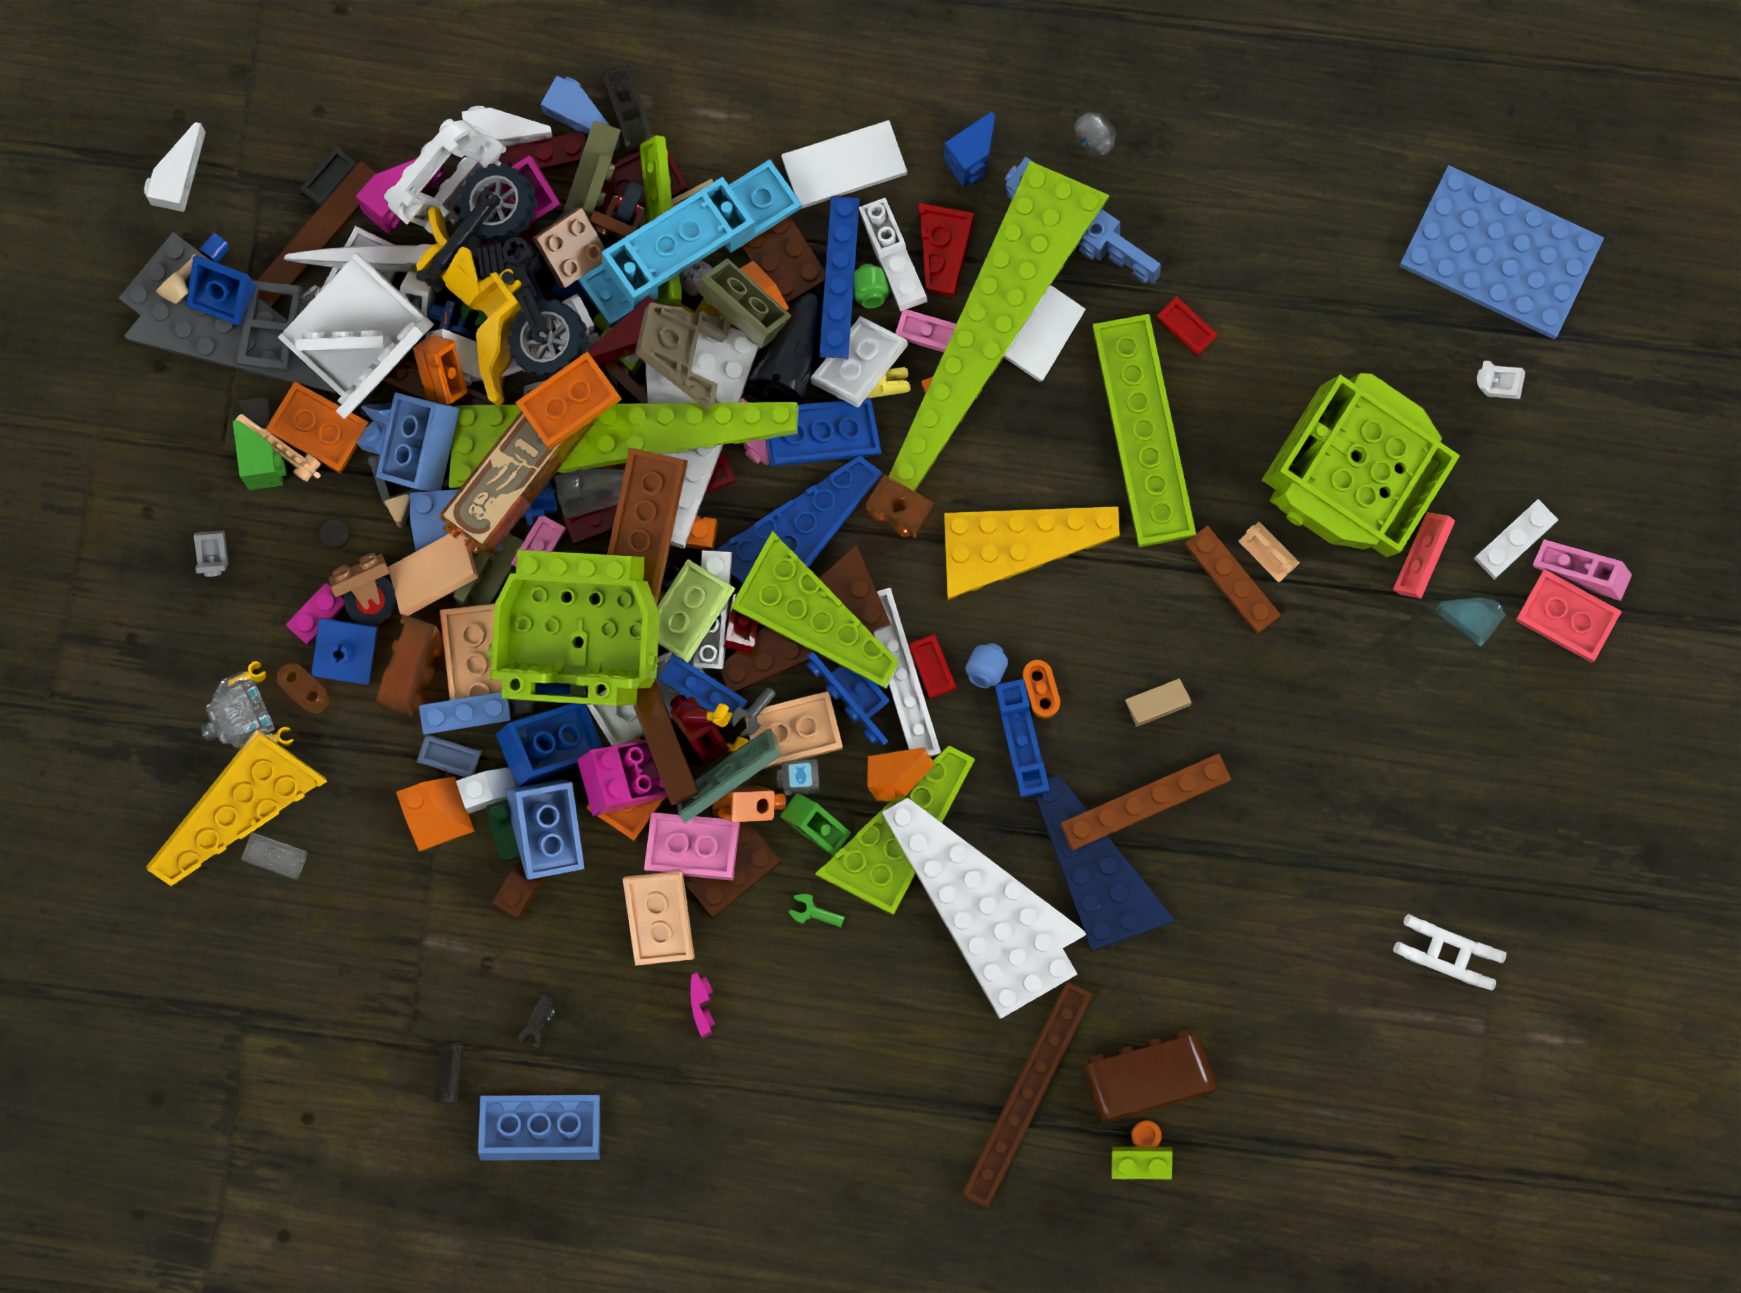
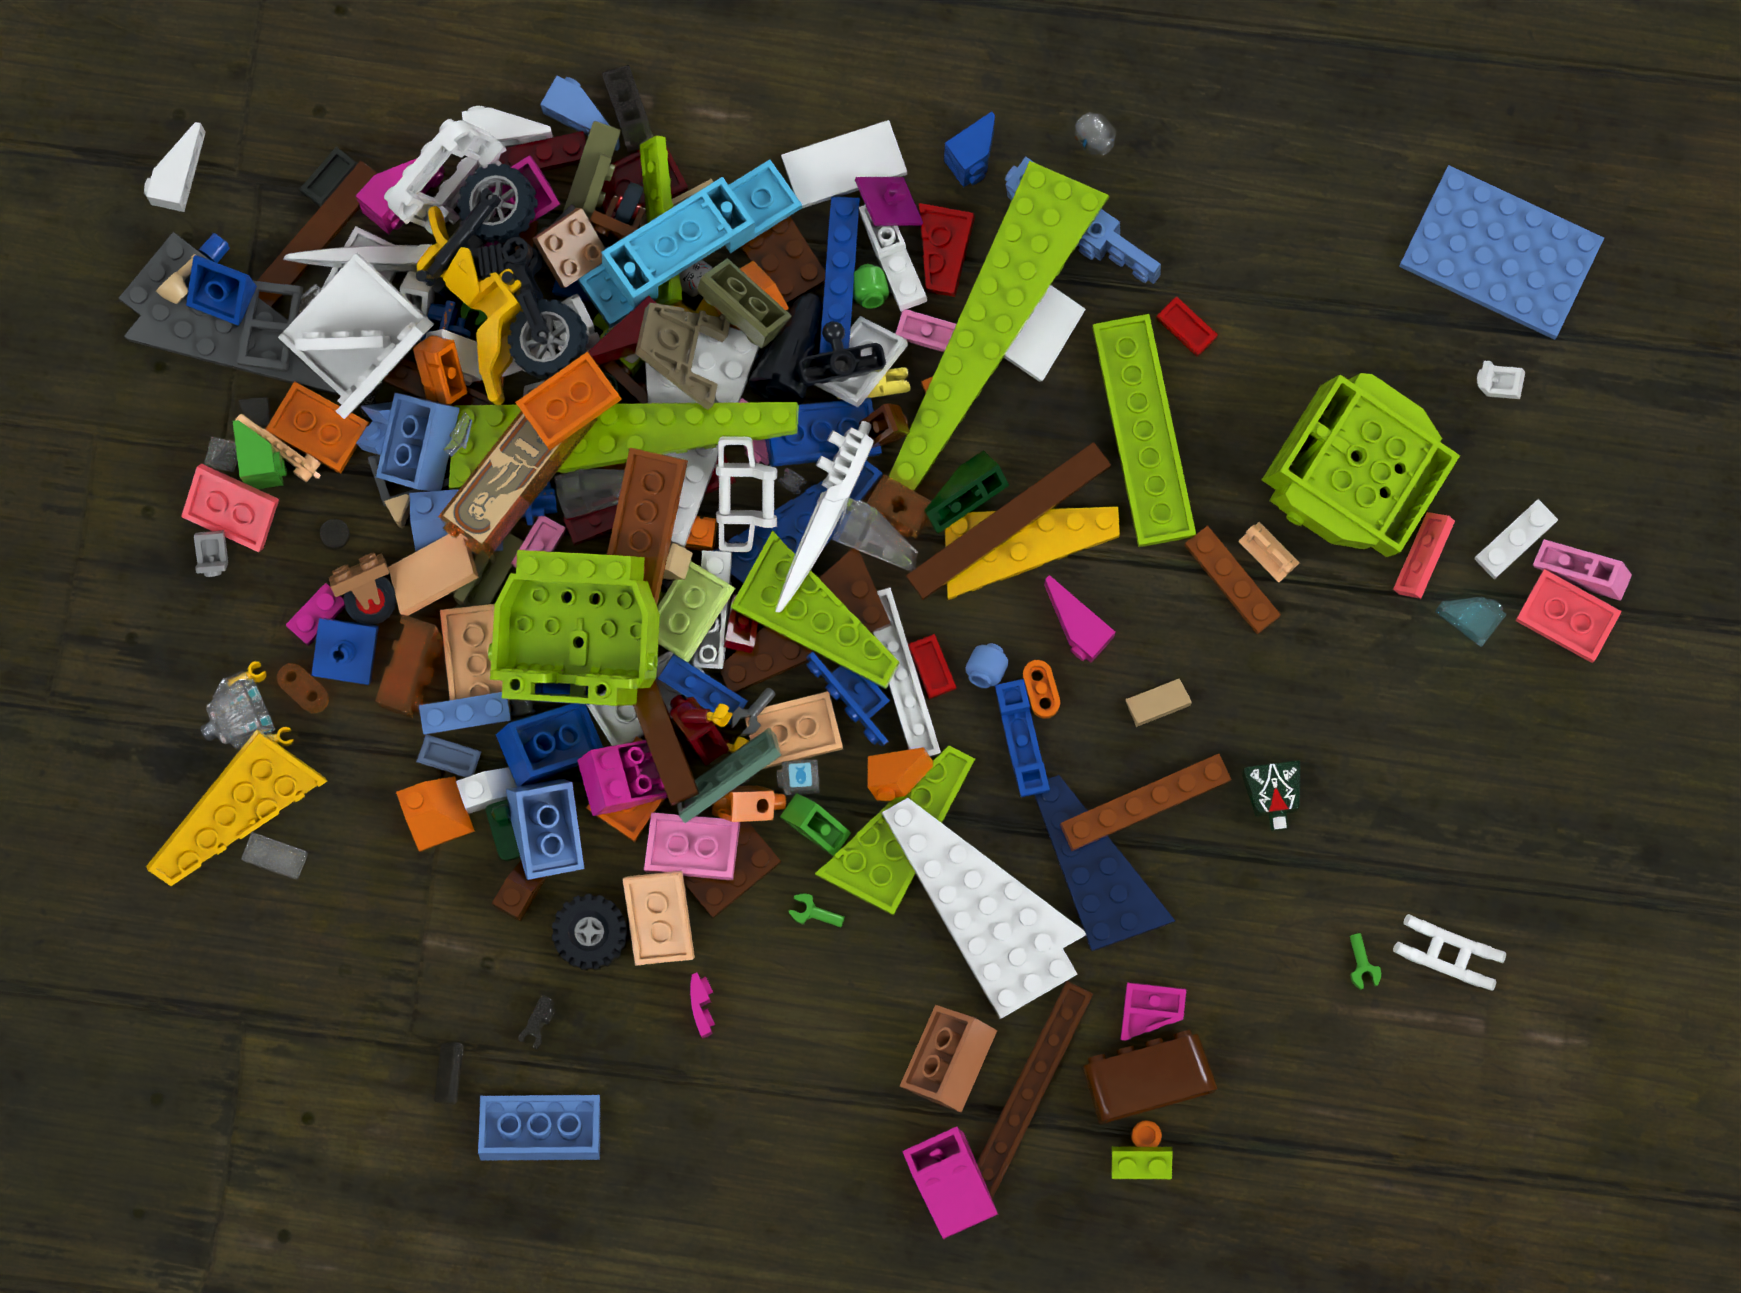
(221, 454): none -> clear tile
(231, 506): none -> coral plate
(459, 435): none -> clear bar
(574, 932): none -> black wheel
(677, 562): none -> tan slope
(727, 516): none -> white bar
(792, 481): none -> clear bush
(825, 368): none -> black piece
(840, 481): none -> white piece
(871, 533): none -> clear slope
(887, 424): none -> reddish brown slope
(888, 201): none -> magenta piece
(948, 1058): none -> nougat slope
(950, 1182): none -> dark pink slope
(966, 490): none -> dark green slope
(1008, 521): none -> reddish brown tile
(1080, 625): none -> dark pink slope
(1150, 1007): none -> dark pink wing
(1274, 791): none -> clear green torso
(1363, 965): none -> bright green bar

